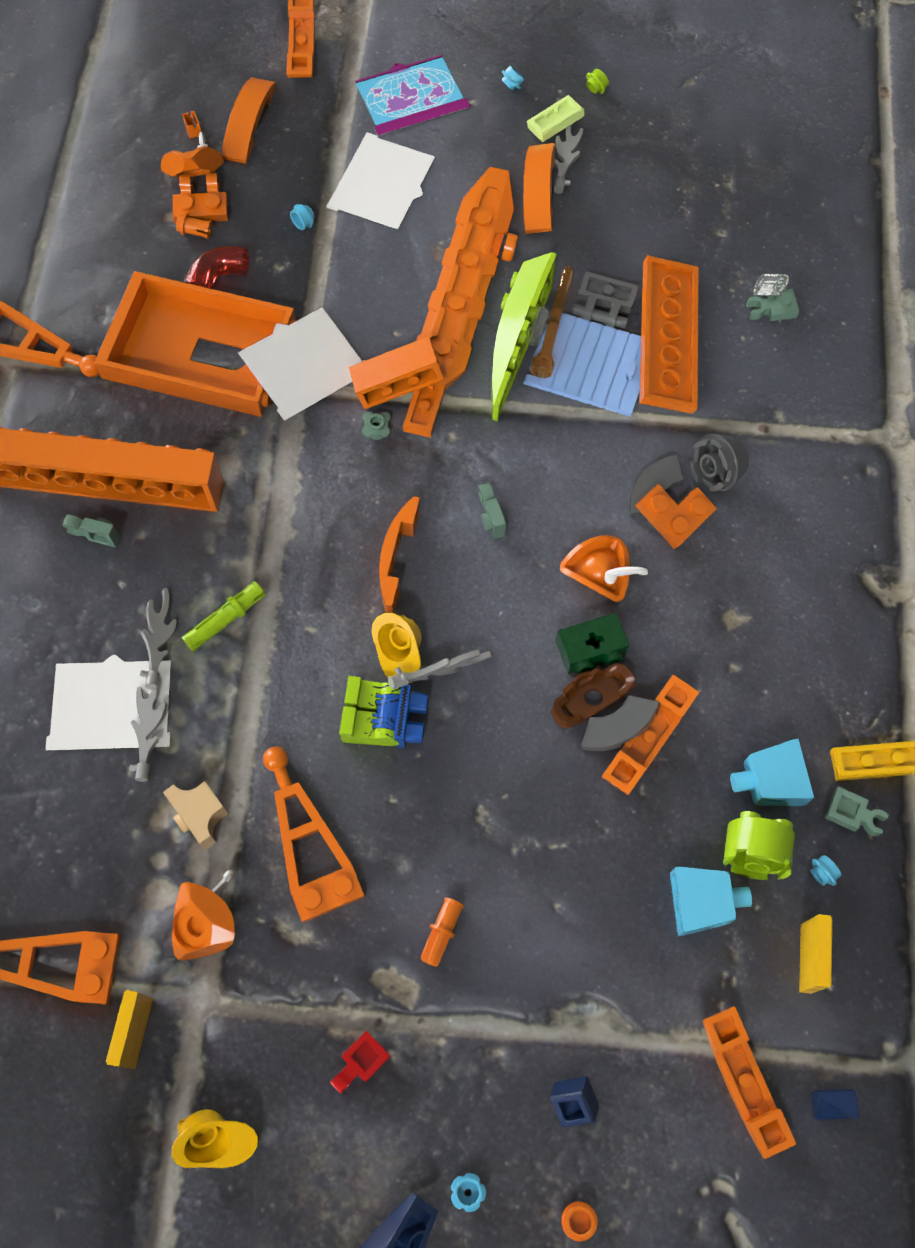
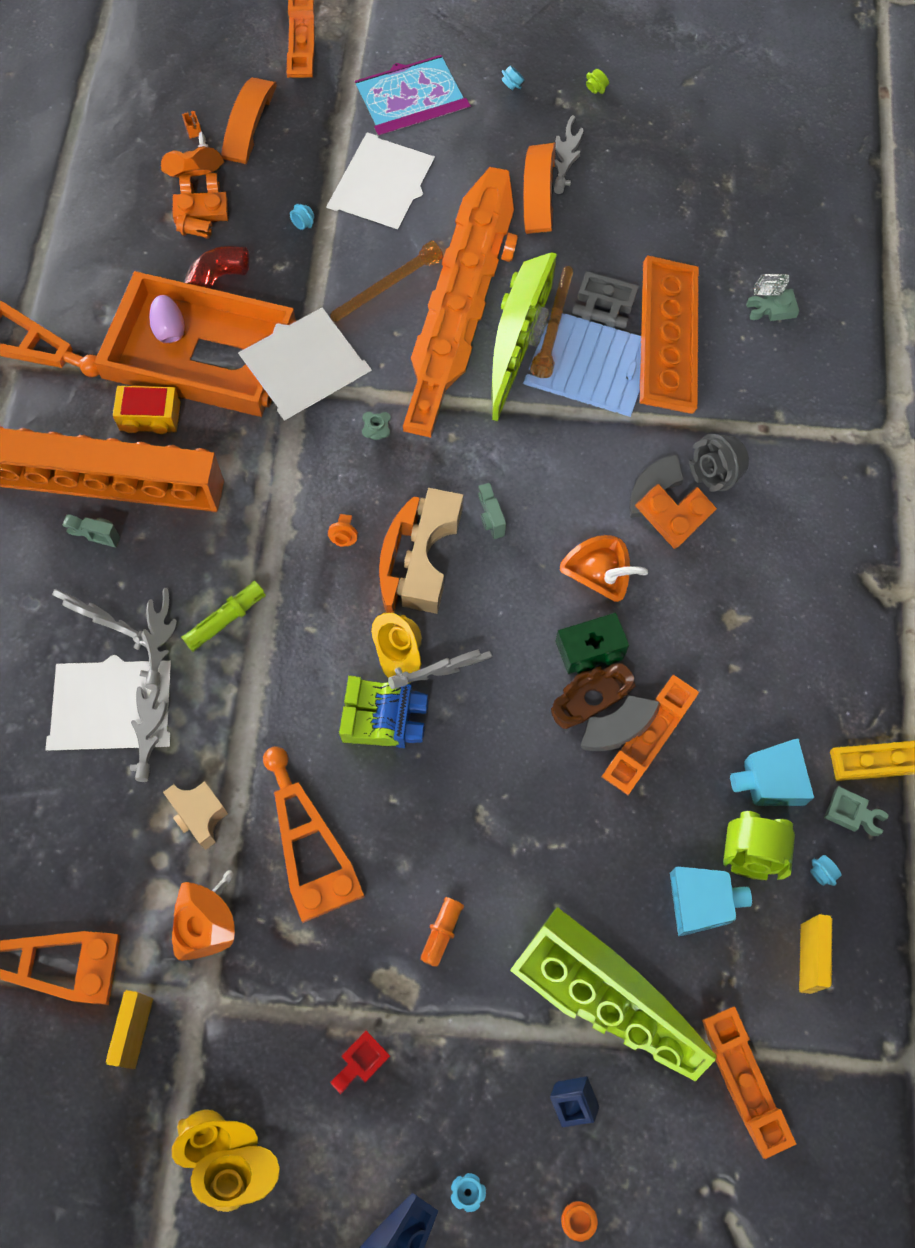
(99, 616): none -> light grey piece
(146, 409): none -> brick
(166, 320): none -> lavender animal
(235, 1177): none -> yellow piece
(343, 532): none -> orange plate
(396, 373): orange brick -> none
(423, 583): none -> tan arch
(428, 255): none -> clear orange piece
(555, 118): yellowish green plate -> none
(598, 985): none -> lime wedge
(835, 1104): dark blue slope -> none

